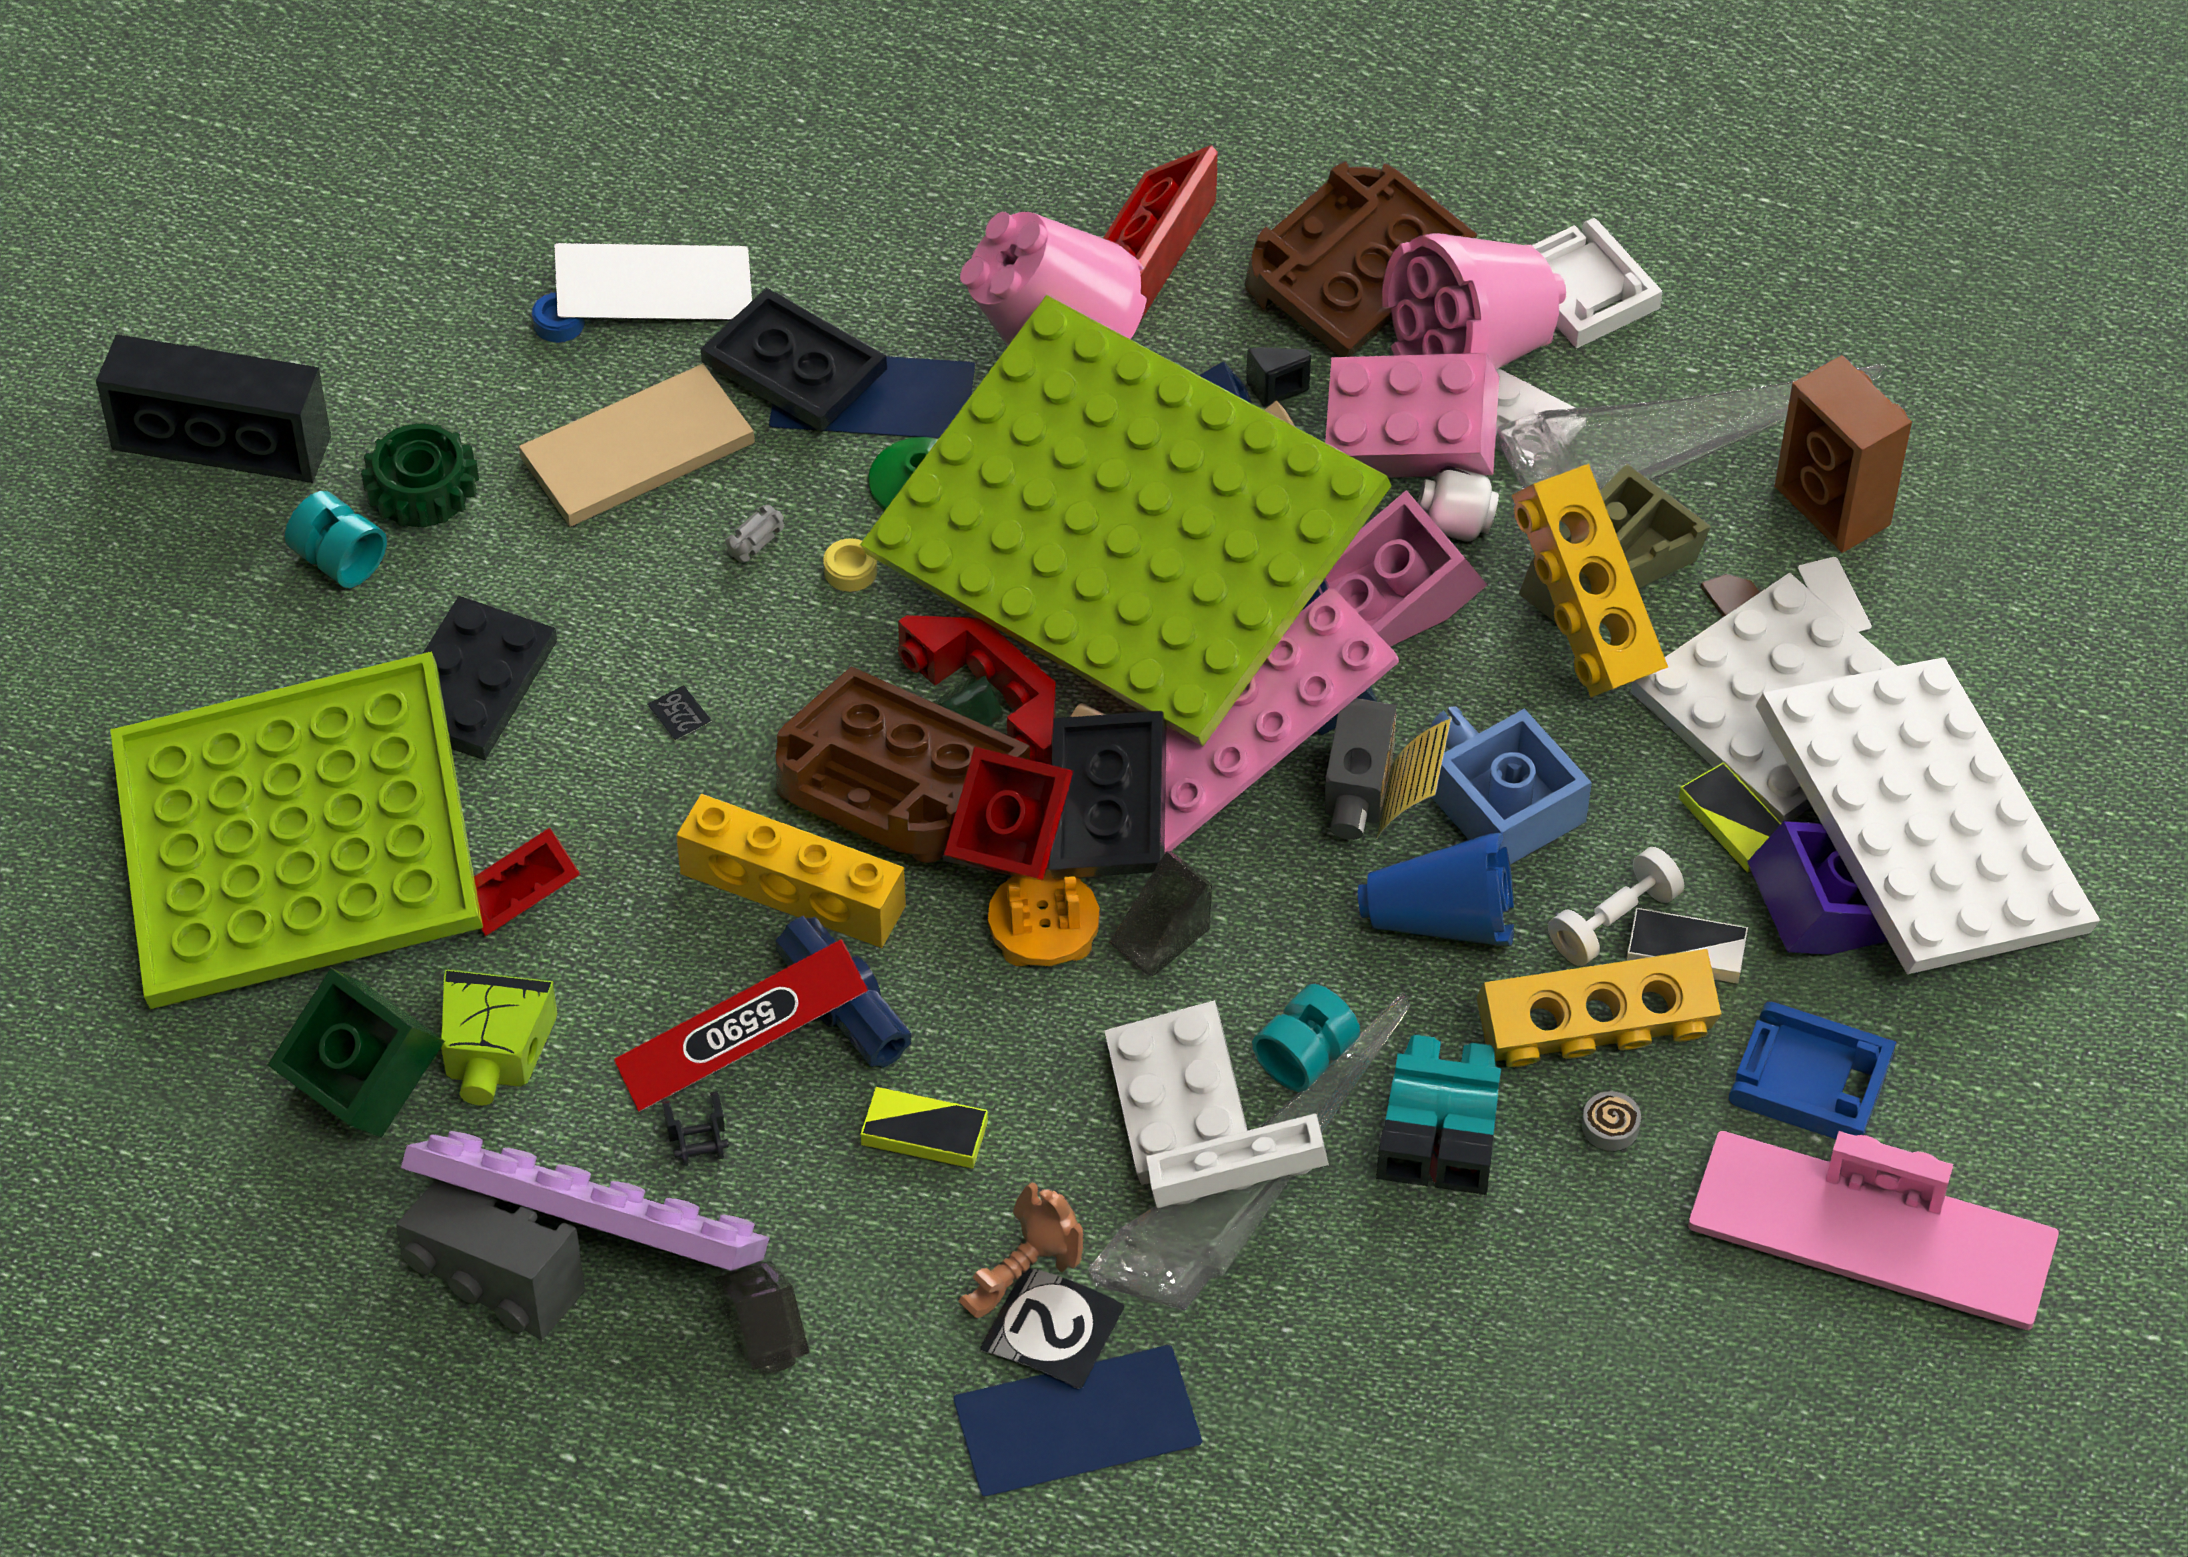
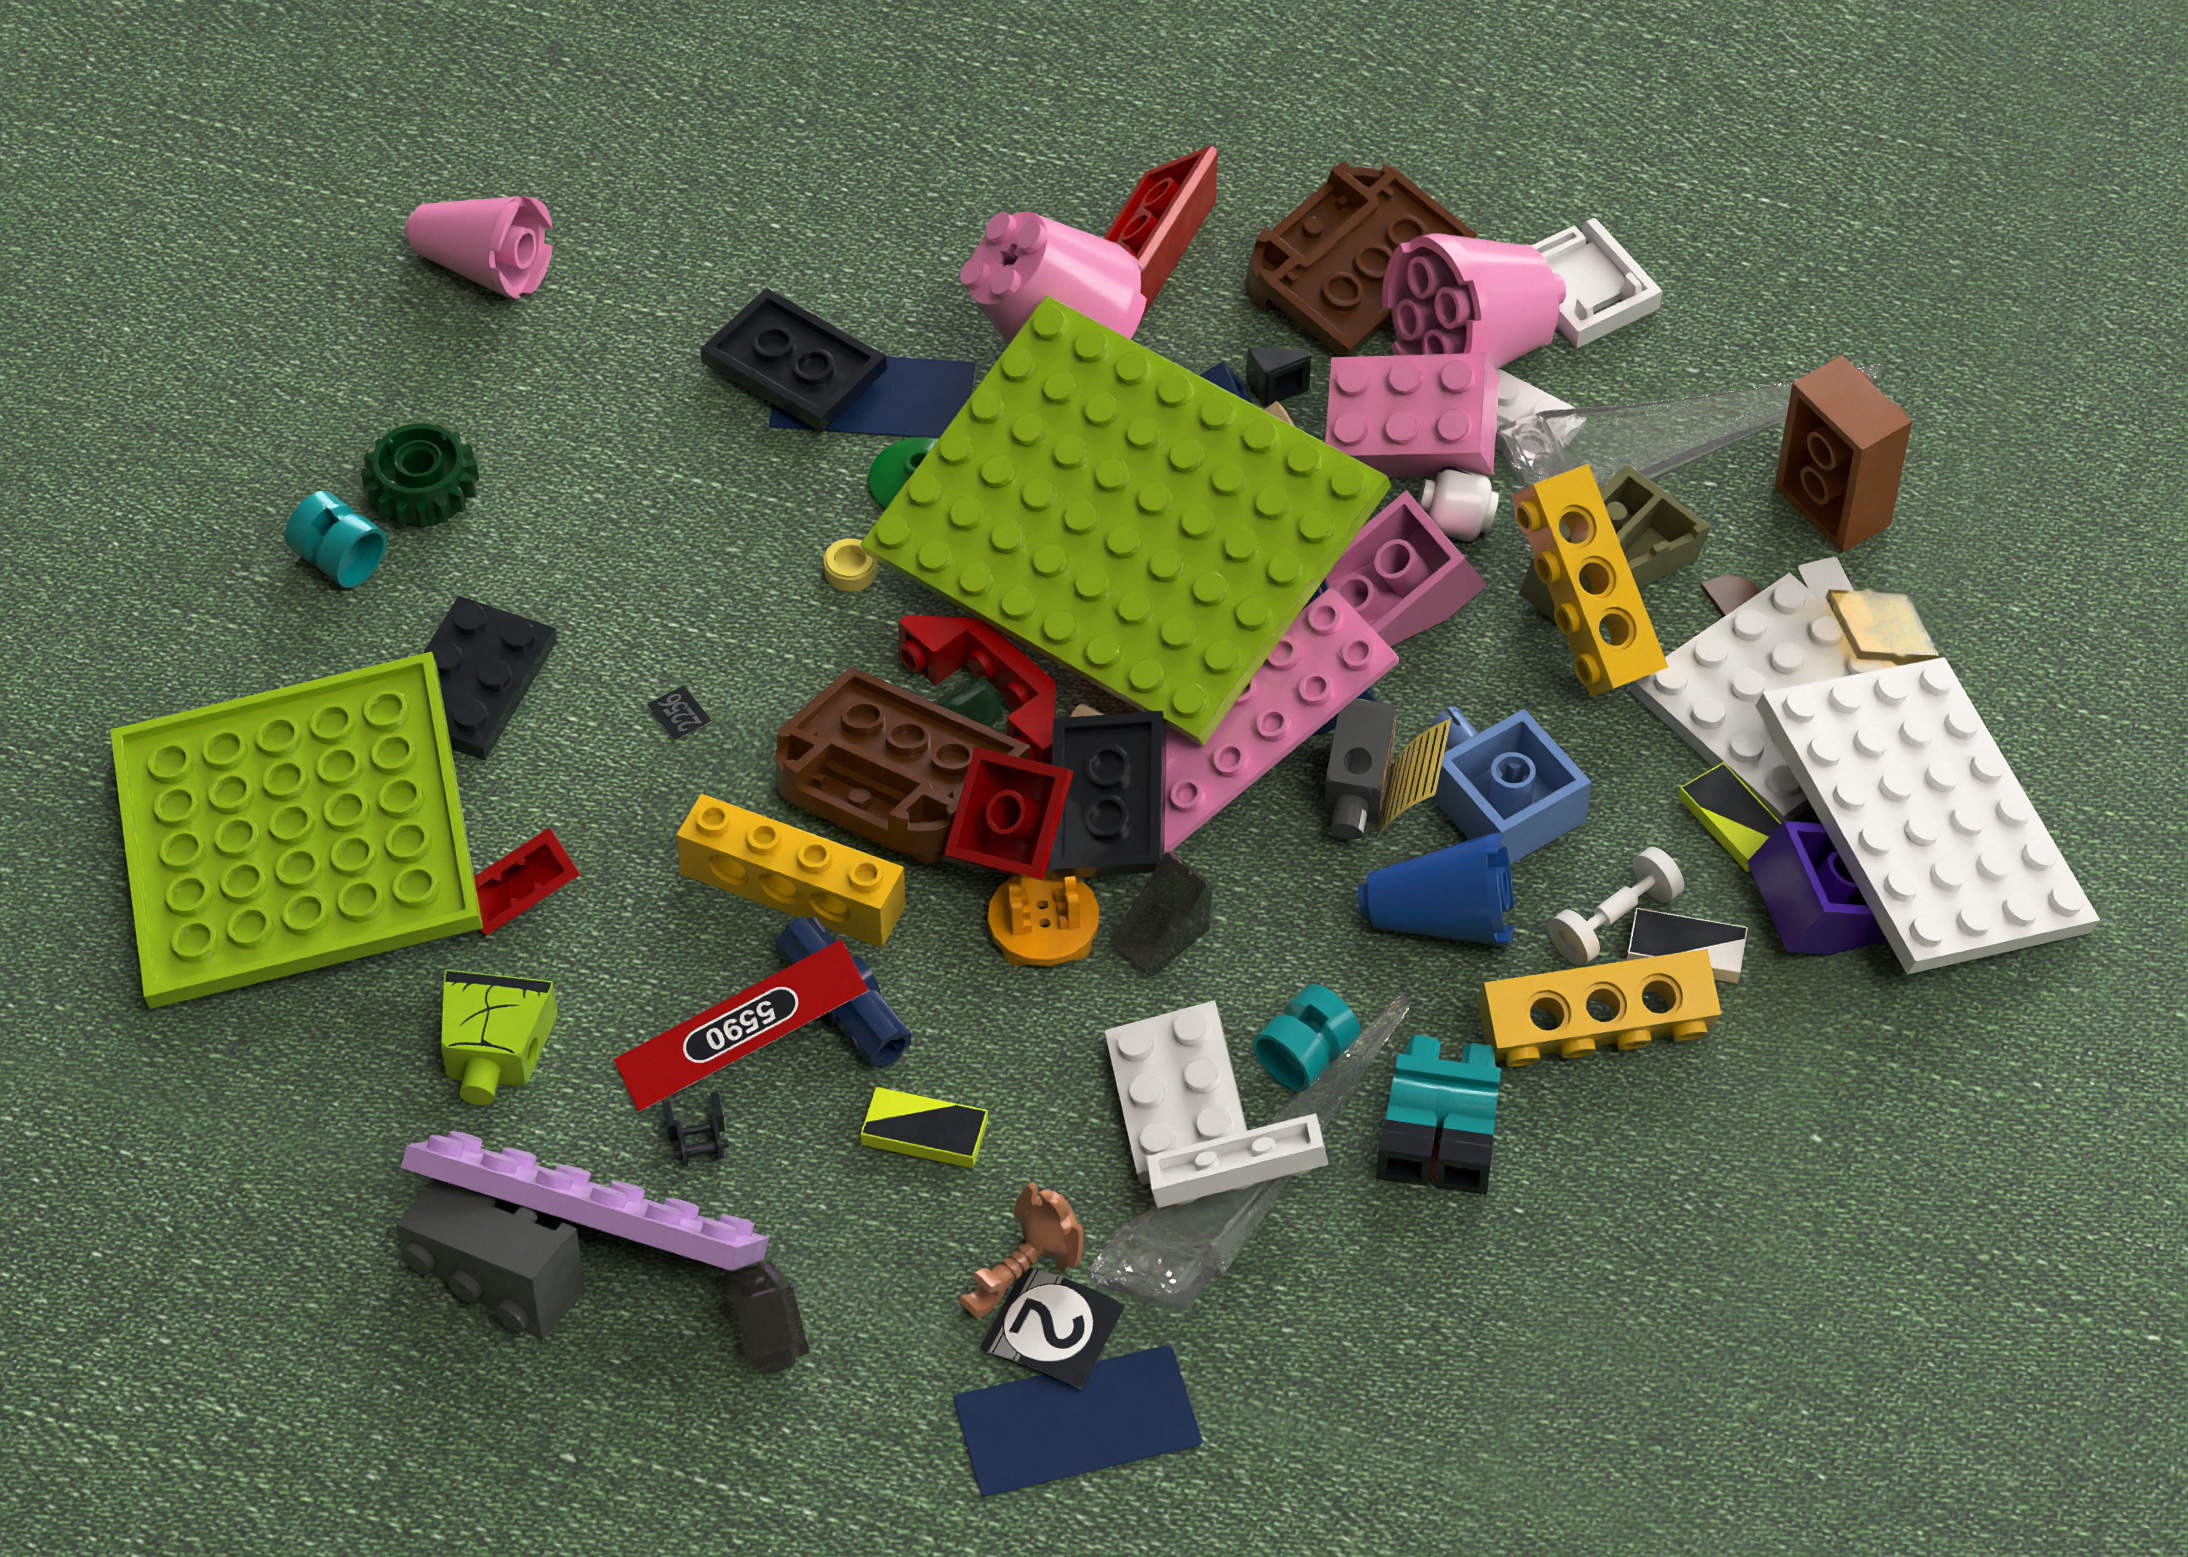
(214, 408): black brick -> none
(355, 1053): dark green brick -> none
(486, 240): none -> bright pink cone
(551, 326): blue tile -> none
(636, 444): tan tile -> none
(651, 281): white sticker -> none
(754, 533): light grey piece -> none
(1611, 1121): tile -> none
(1804, 1070): blue container -> none
(1876, 1220): bright pink bracket -> none
(1881, 626): none -> clear yellow piece

